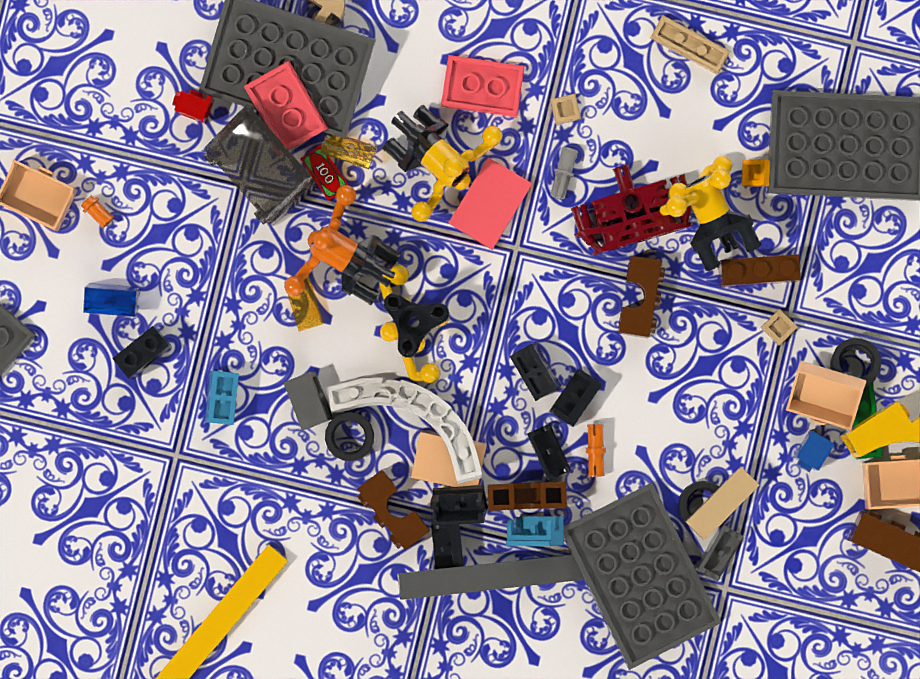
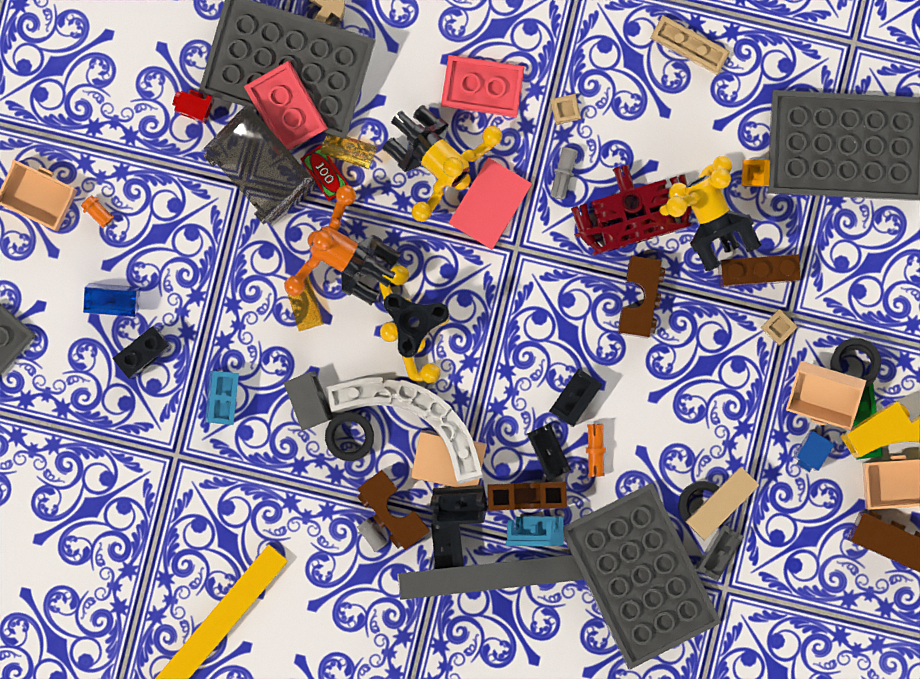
(371, 534): none -> light grey pin
(535, 371): black hinge -> none

